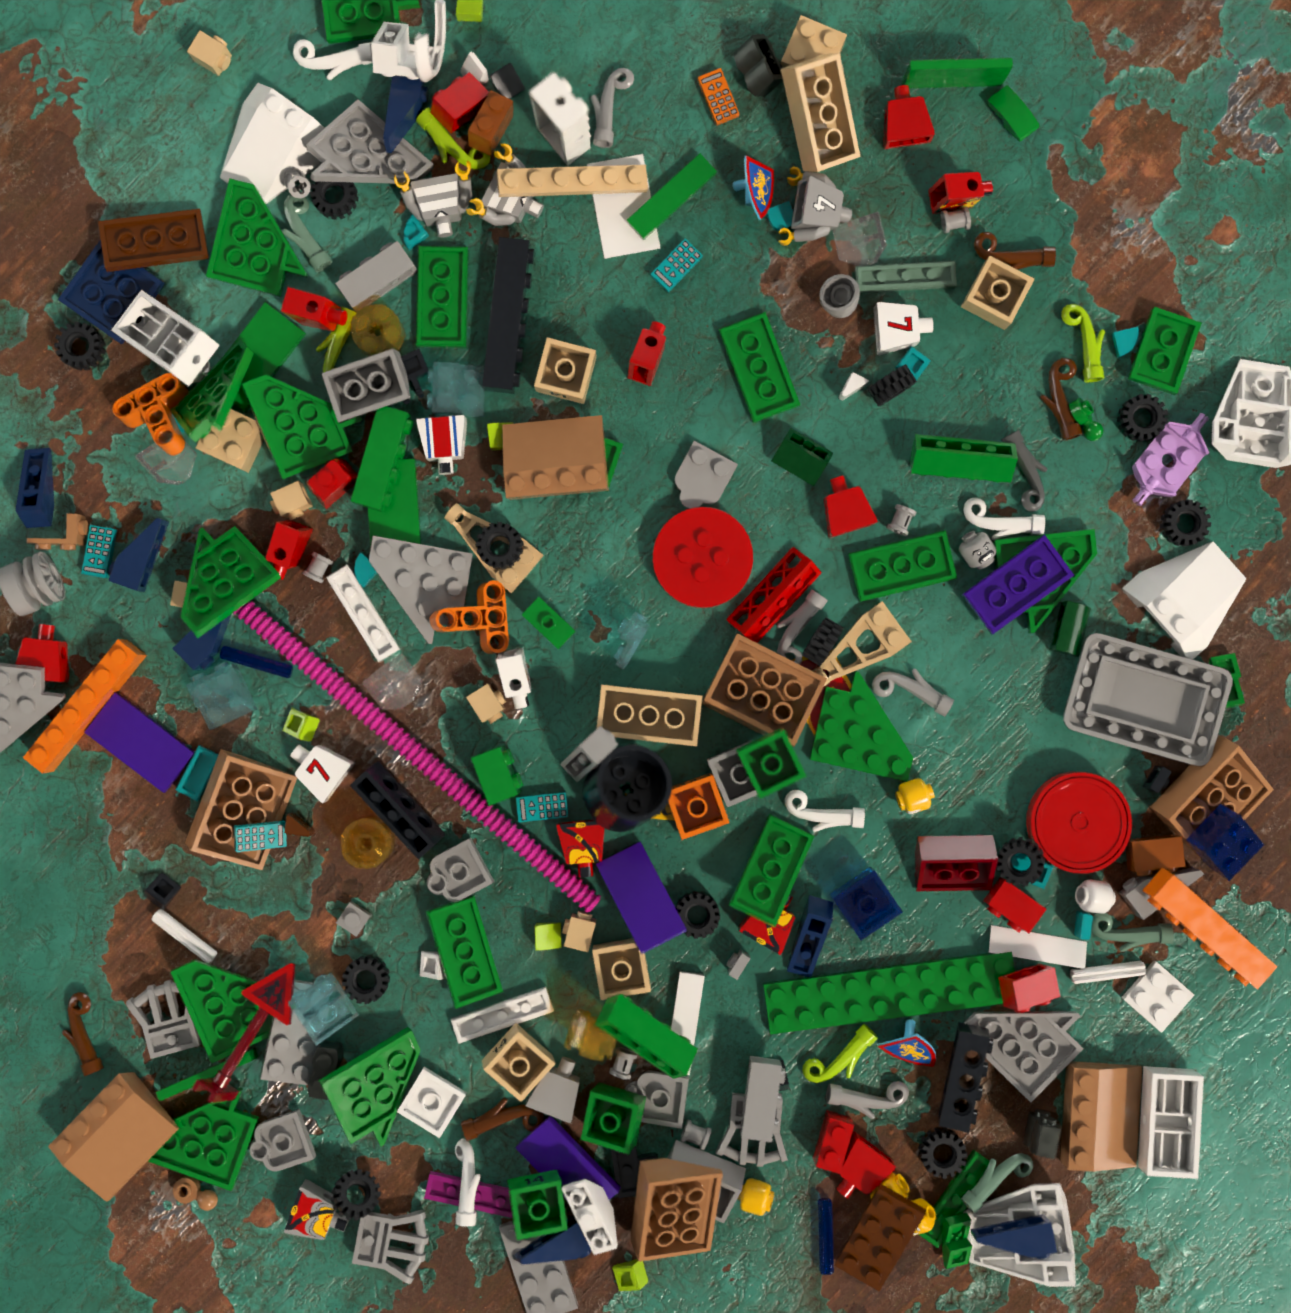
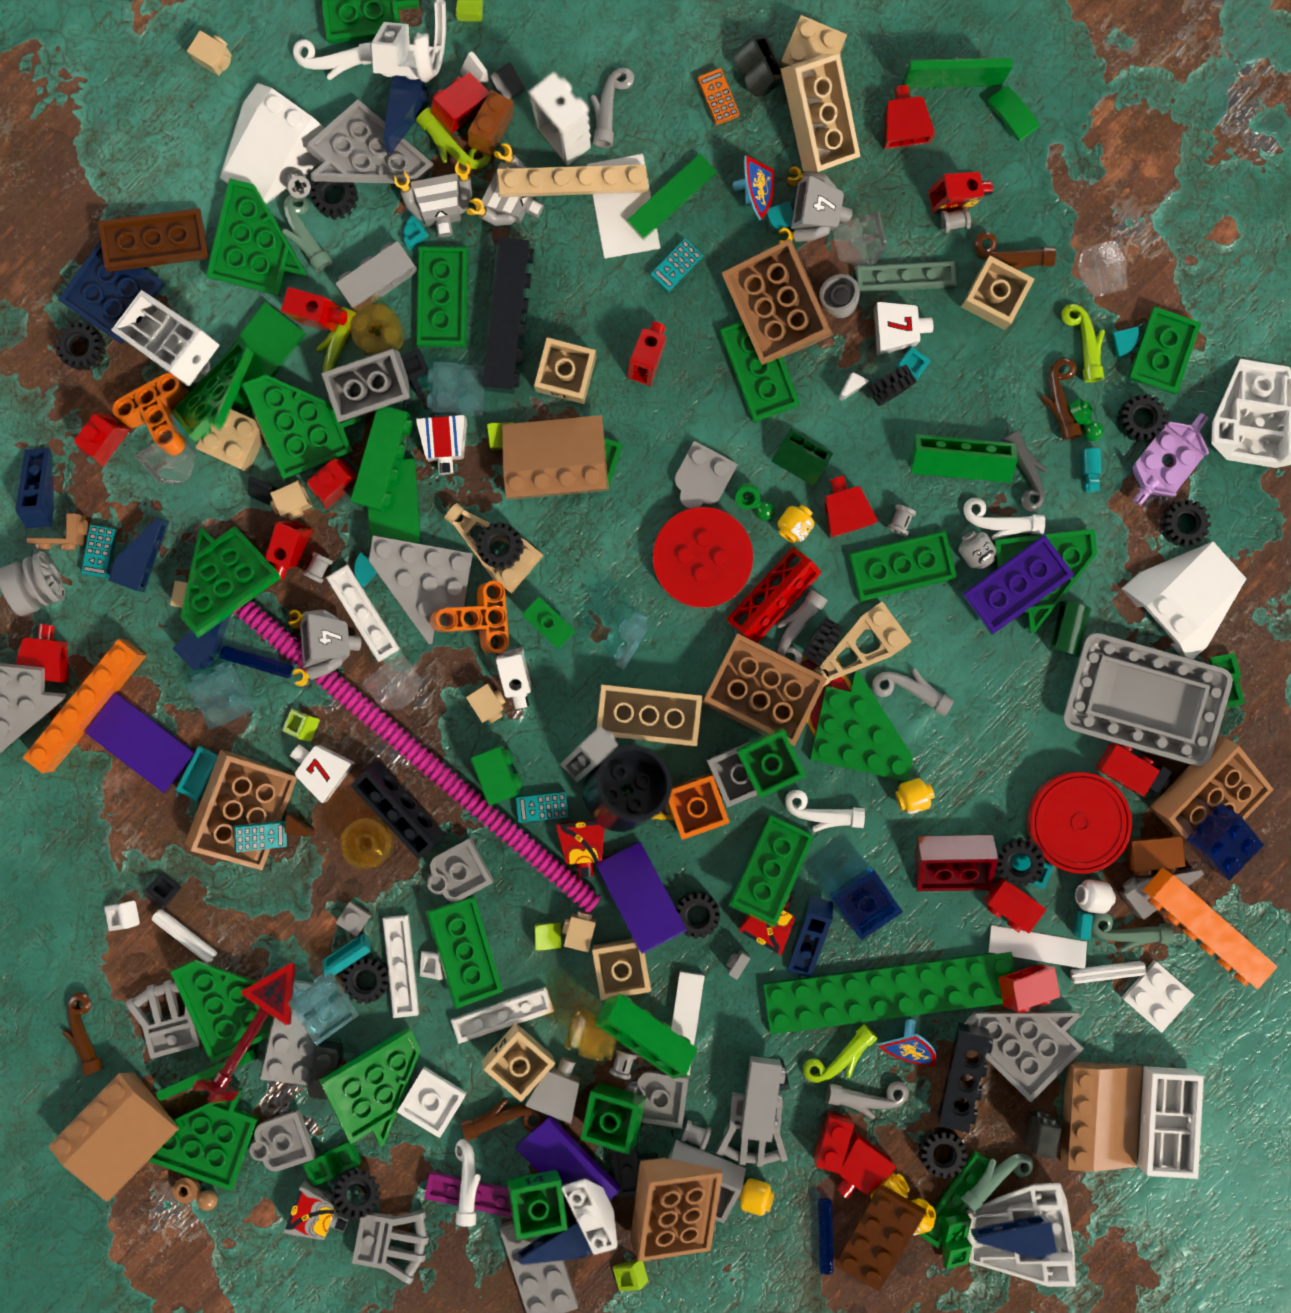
(101, 437): none -> red torso
(122, 915): none -> white slope
(260, 490): none -> black slope
(323, 643): none -> light grey torso
(332, 1162): none -> green slope
(346, 955): none -> teal tile
(401, 966): none -> white tile
(763, 509): none -> green plate
(777, 302): none -> medium nougat slope
(795, 523): none -> yellow head
(1091, 469): none -> teal bar
(1103, 268): none -> clear slope
(1127, 769): none -> red brick

